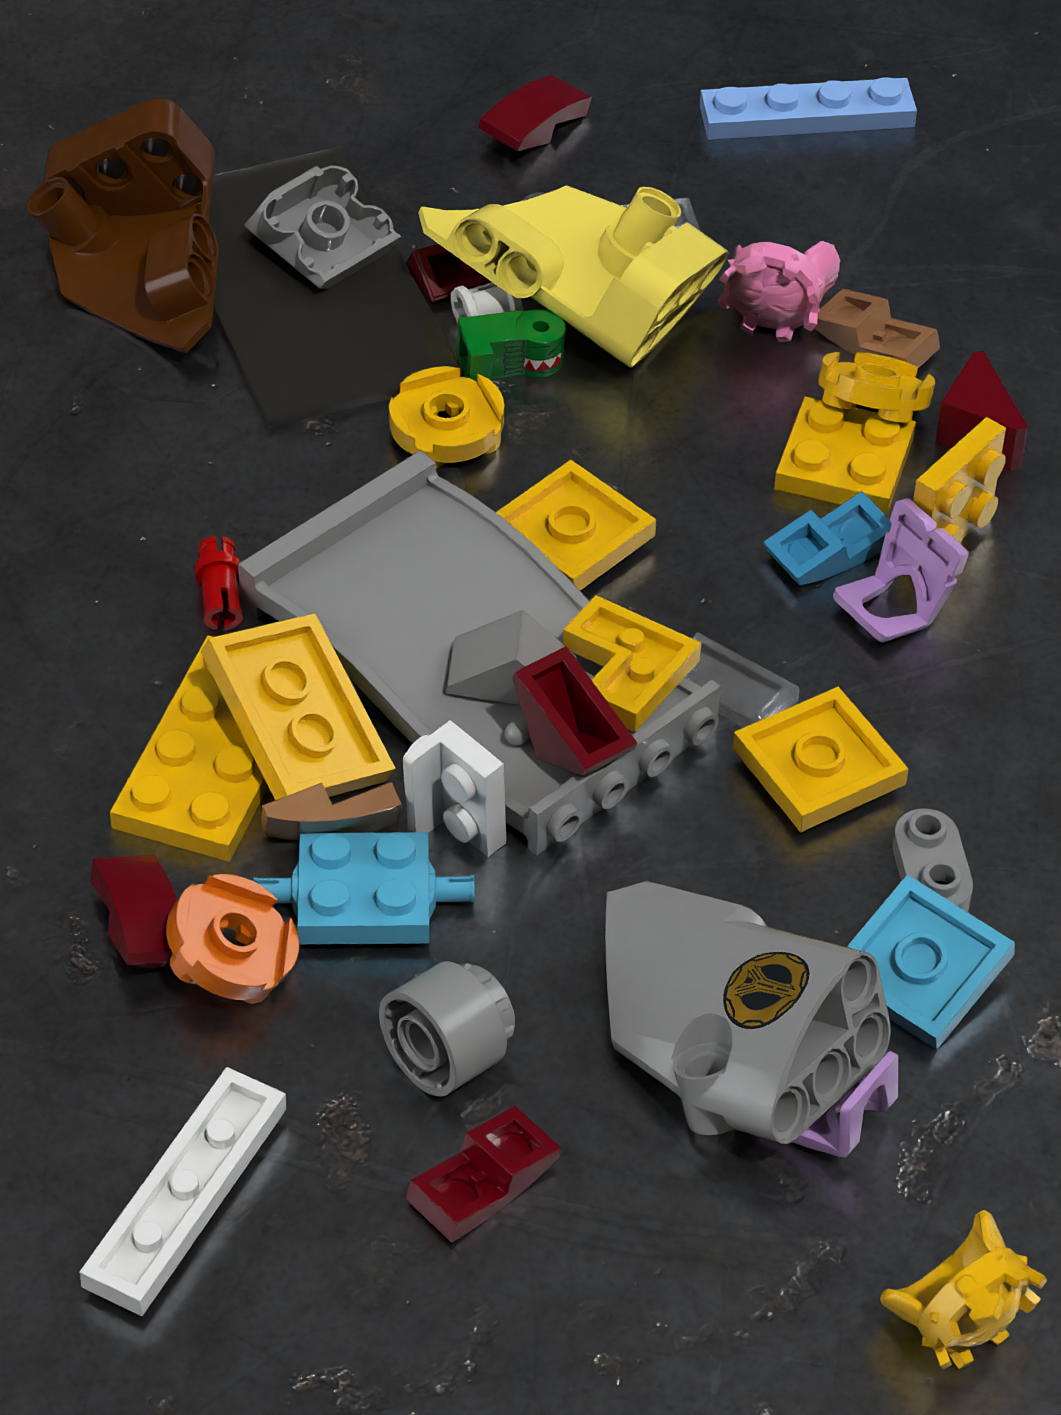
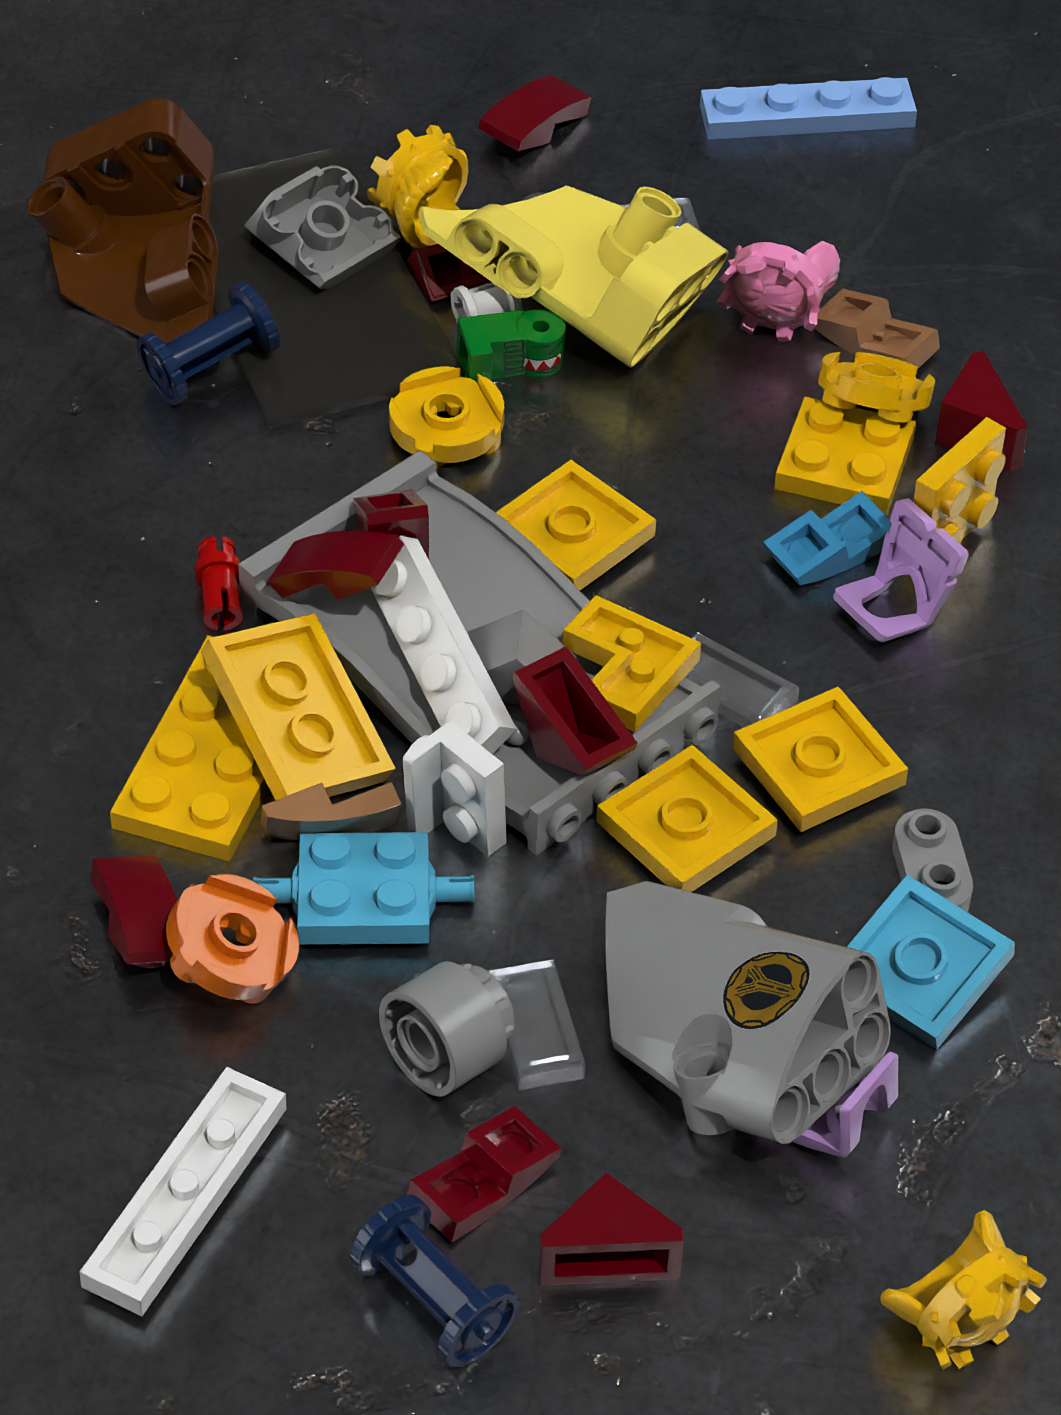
(206, 344): none -> dark blue hose
(338, 559): none -> dark red slope
(394, 514): none -> dark red slope
(420, 173): none -> yellow hair
(440, 649): none -> white plate
(470, 1317): none -> dark blue hose
(544, 1038): none -> clear tile
(610, 1239): none -> dark red slope
(686, 820): none -> yellow plate

